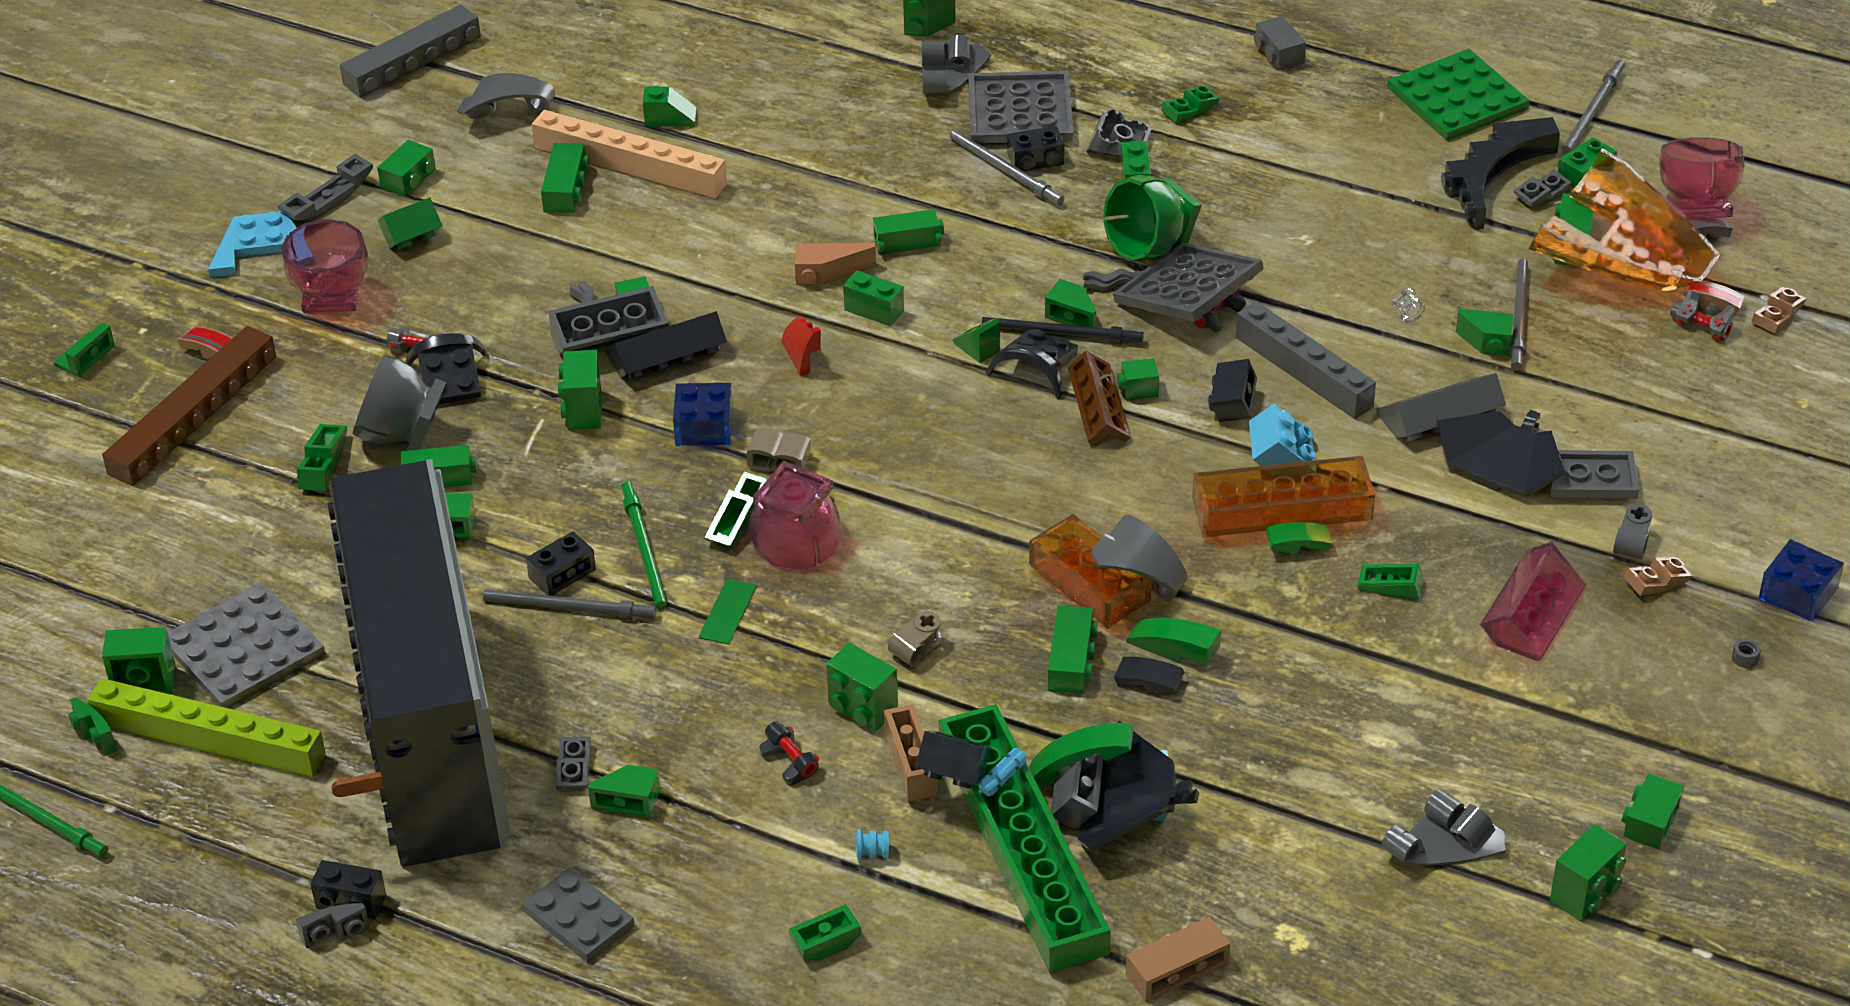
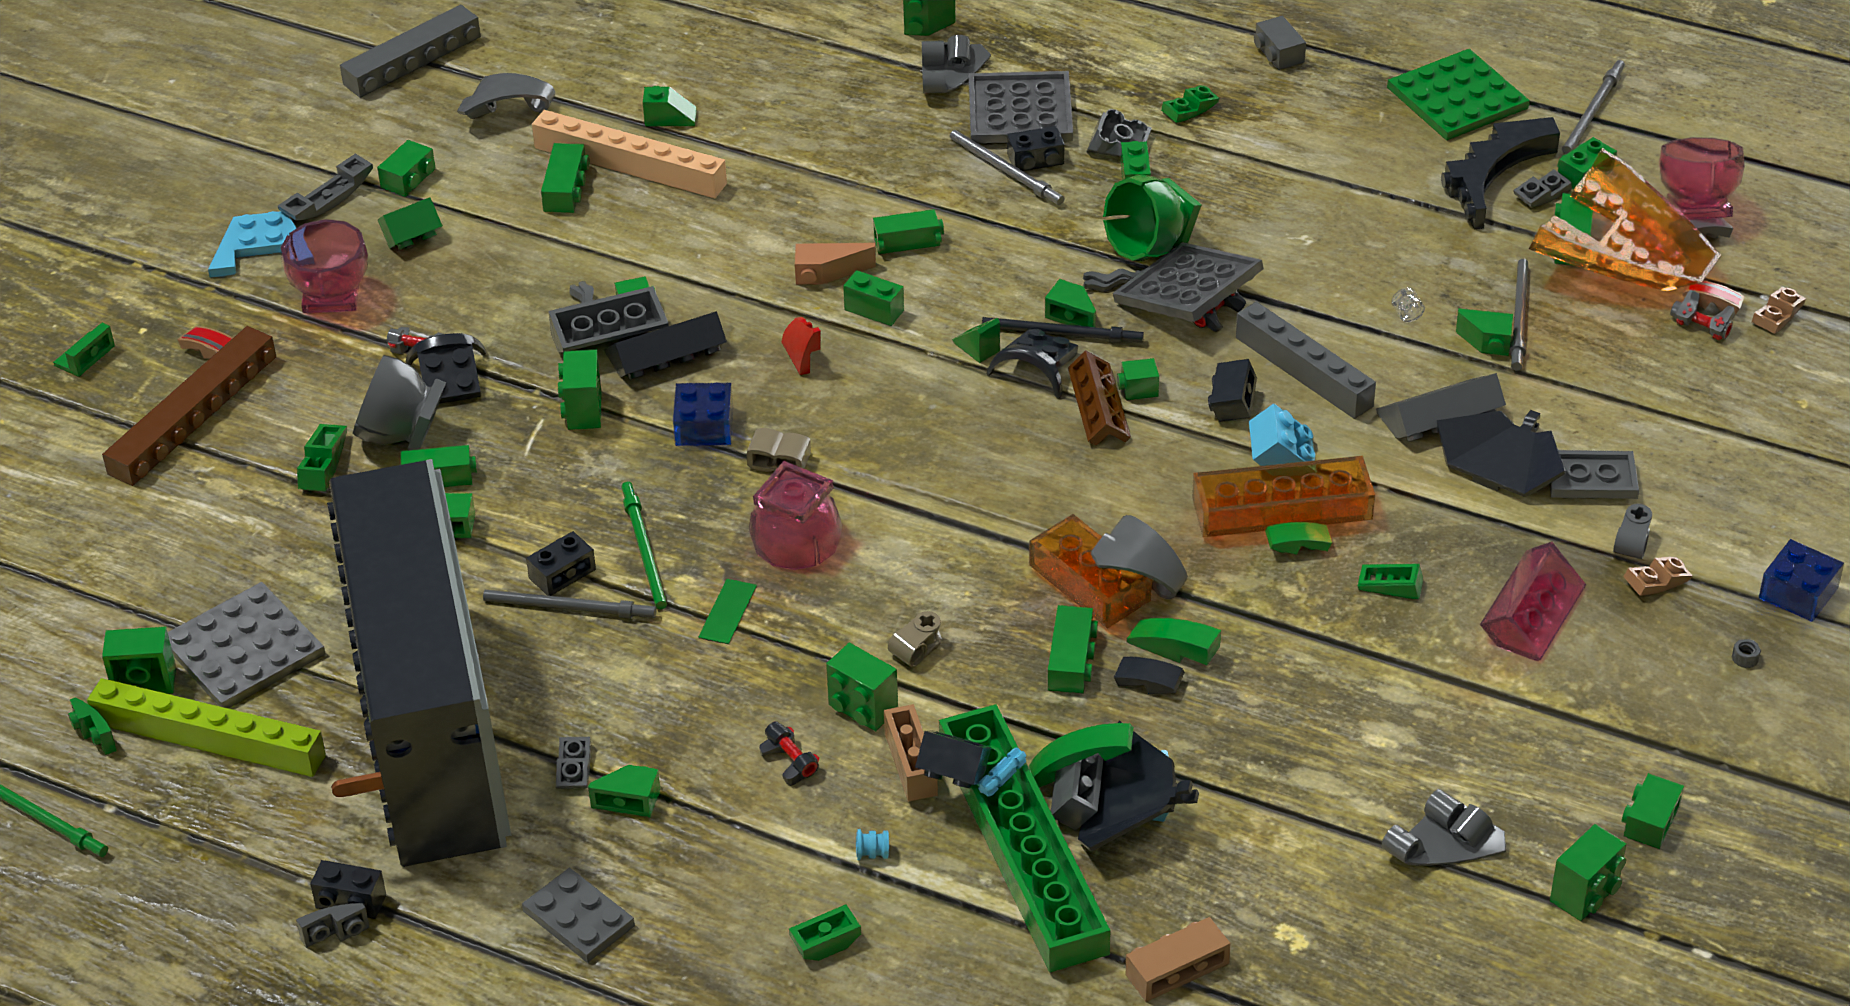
(734, 514): green slope -> none

